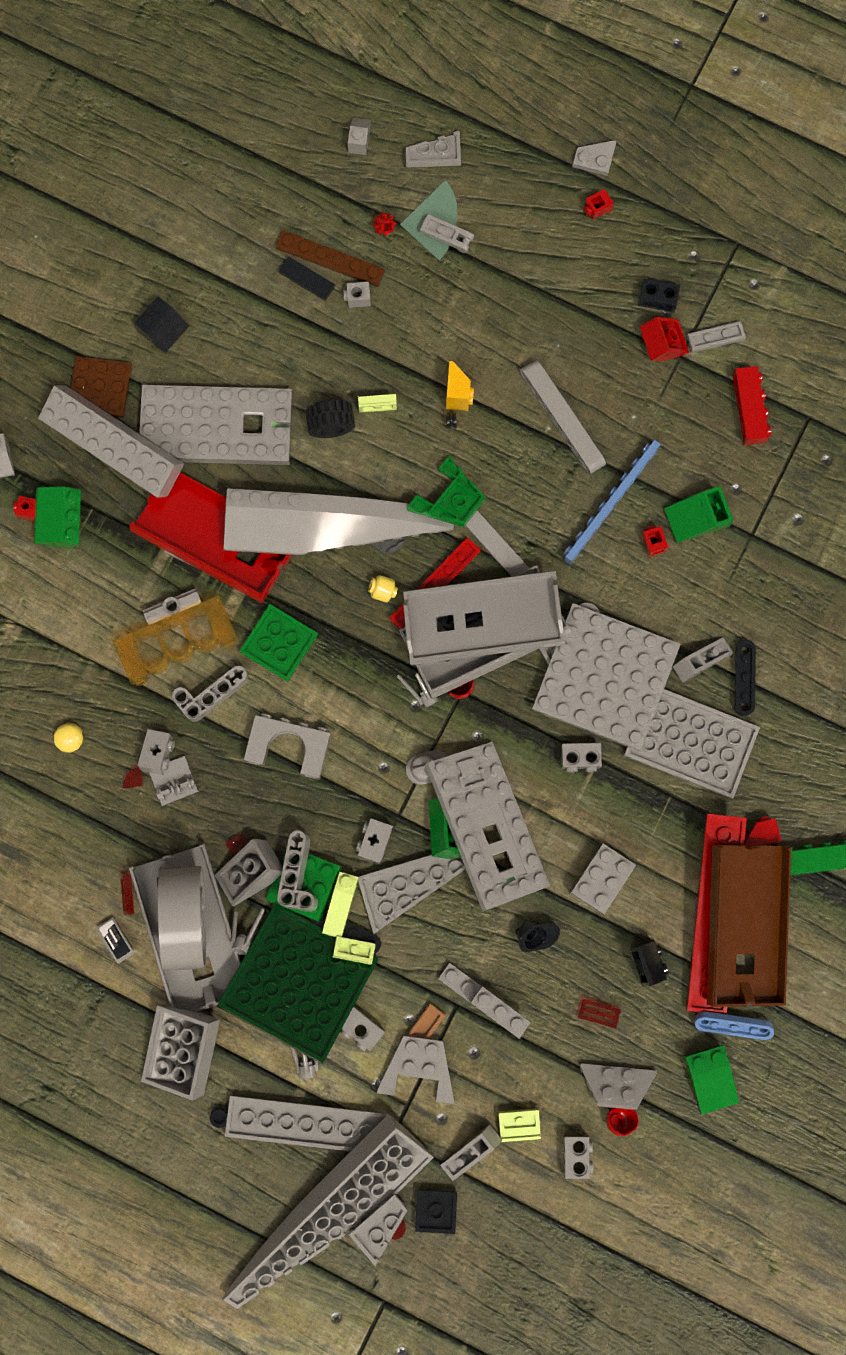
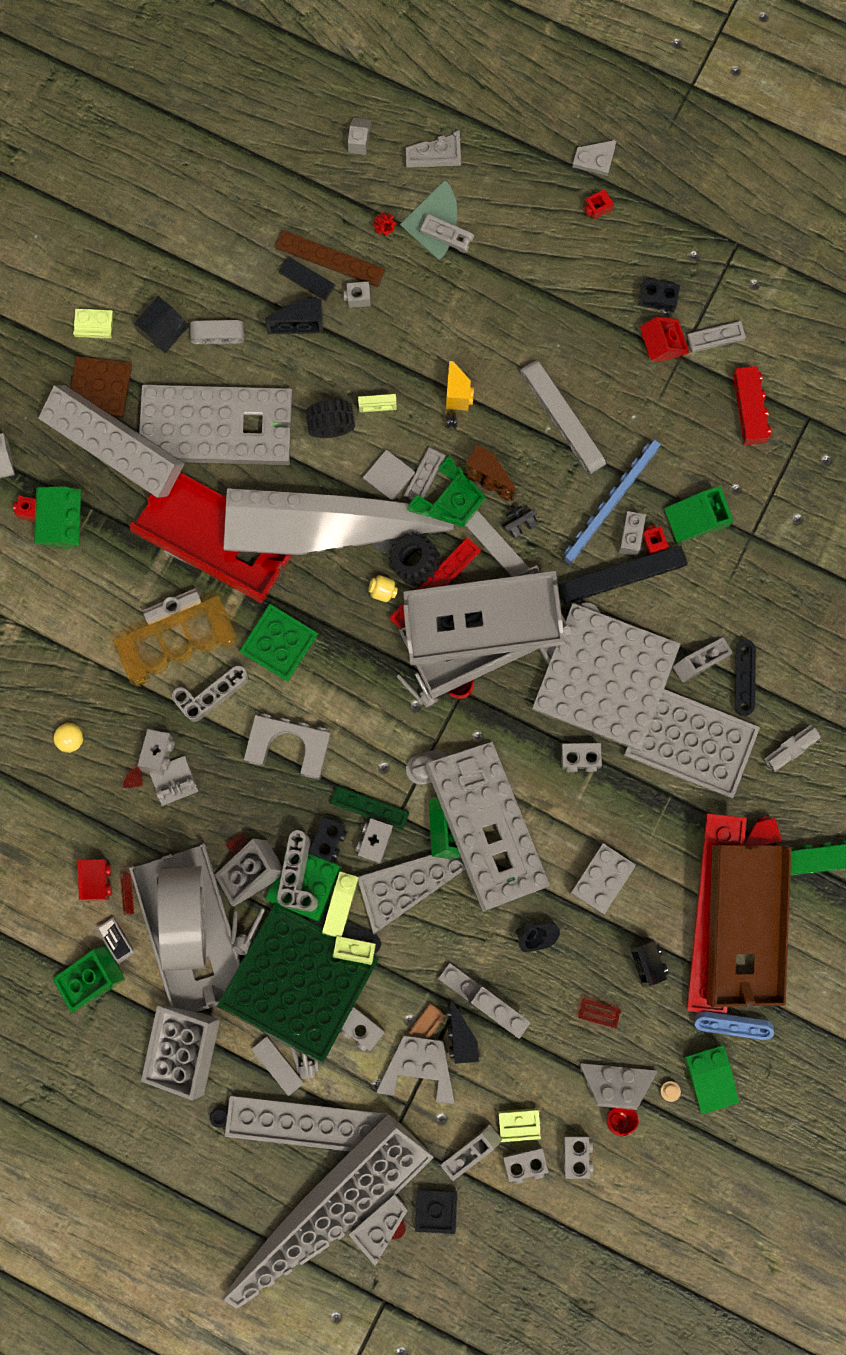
(88, 978): none -> green slope
(93, 323): none -> yellowish green plate
(94, 880): none -> red slope
(217, 332): none -> light grey beam
(277, 1066): none -> light grey tile
(298, 318): none -> black slope
(322, 838): none -> black brick
(369, 808): none -> dark green tile
(389, 475): none -> light grey tile
(404, 549): none -> black tyre
(425, 474): none -> light grey tile
(464, 1042): none -> black slope
(487, 470): none -> reddish brown slope
(524, 1159): none -> light grey brick
(527, 517): none -> black hips
(623, 575): none -> black beam
(632, 533): none -> light grey brick
(670, 1091): none -> tan plate
(792, 748): none -> light grey piece

